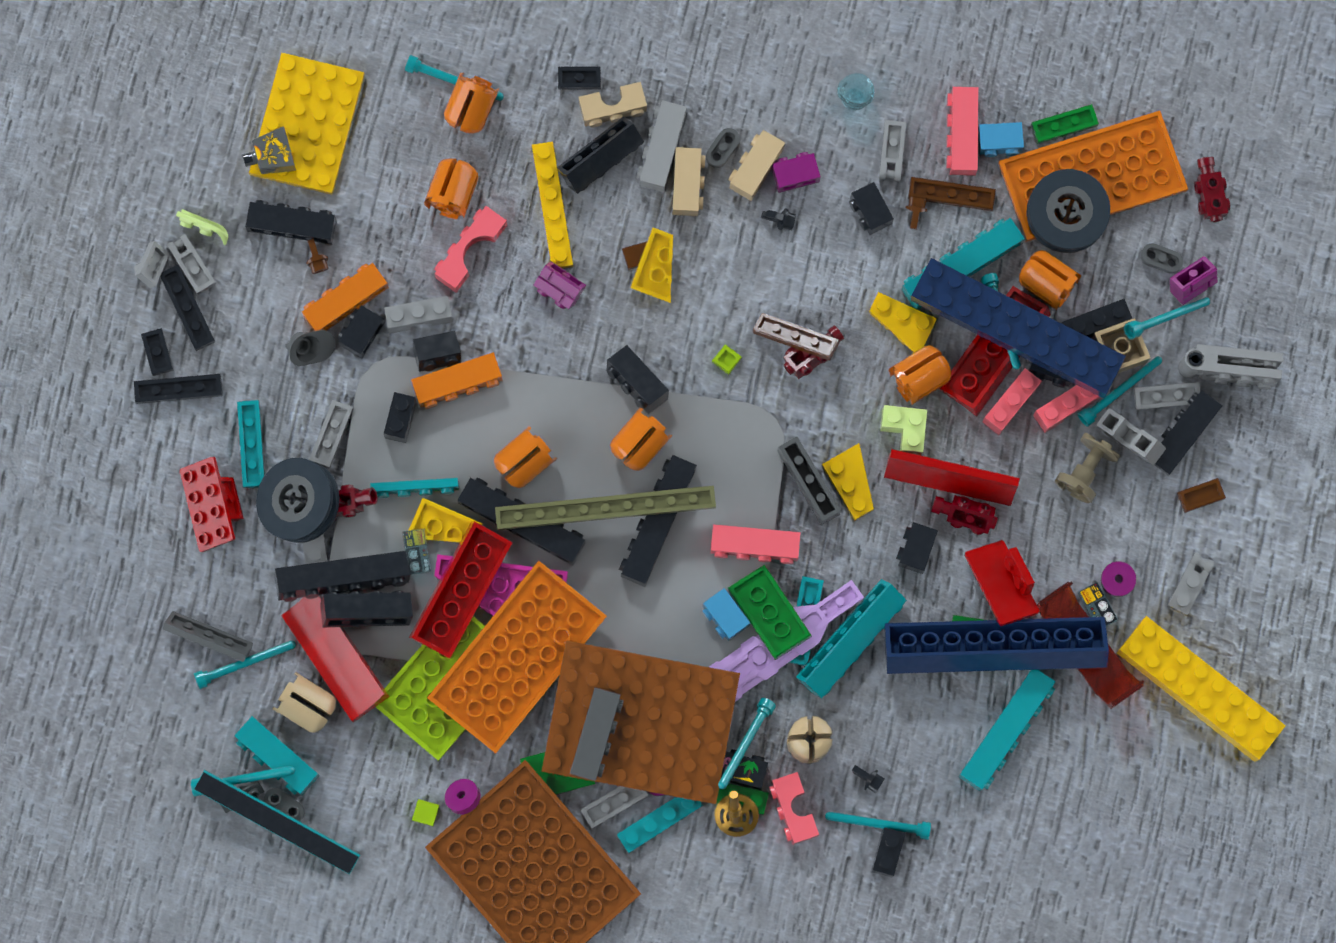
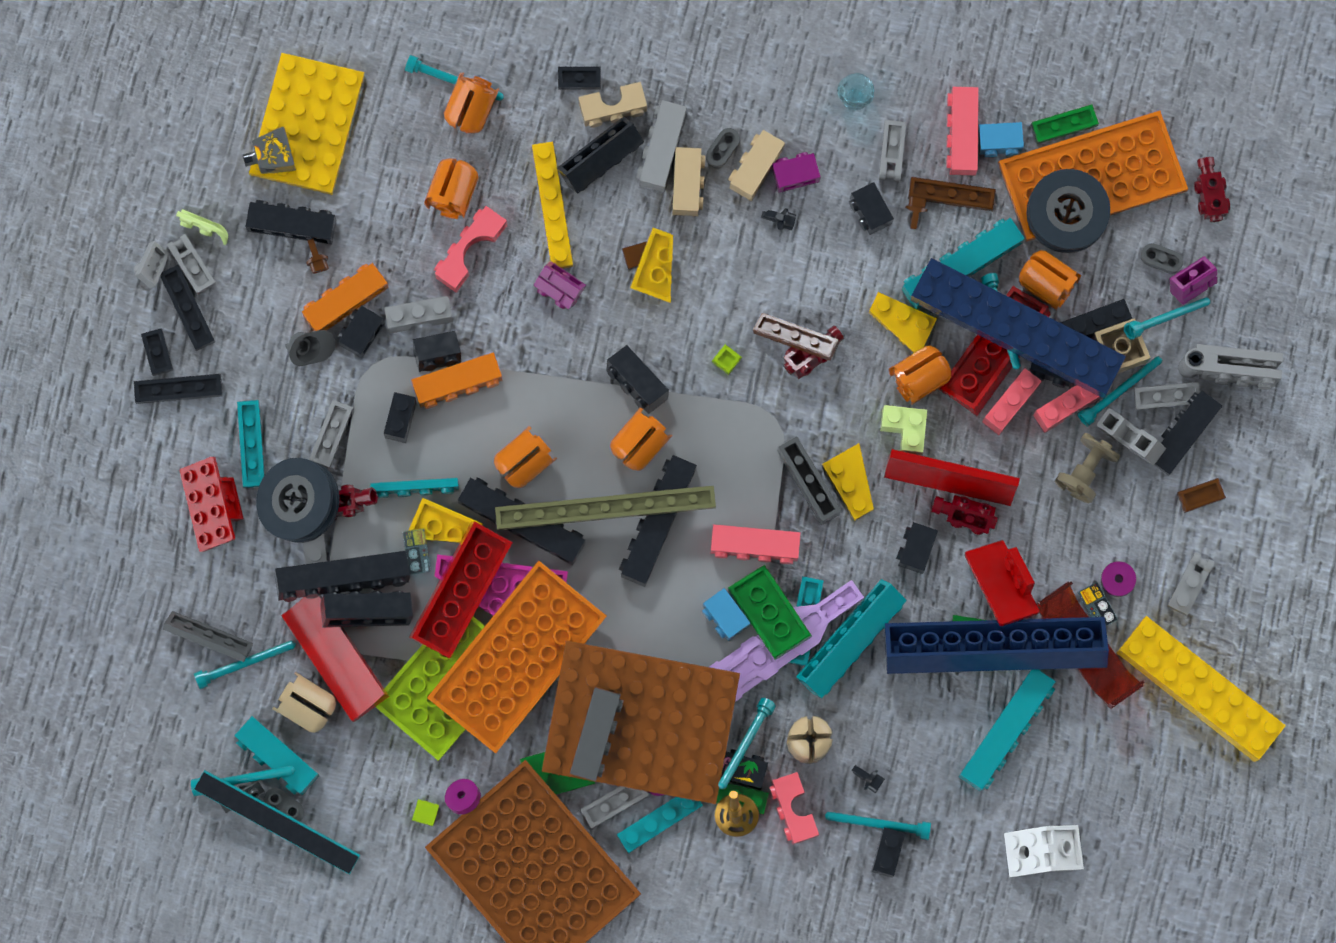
(1045, 850): none -> white bracket

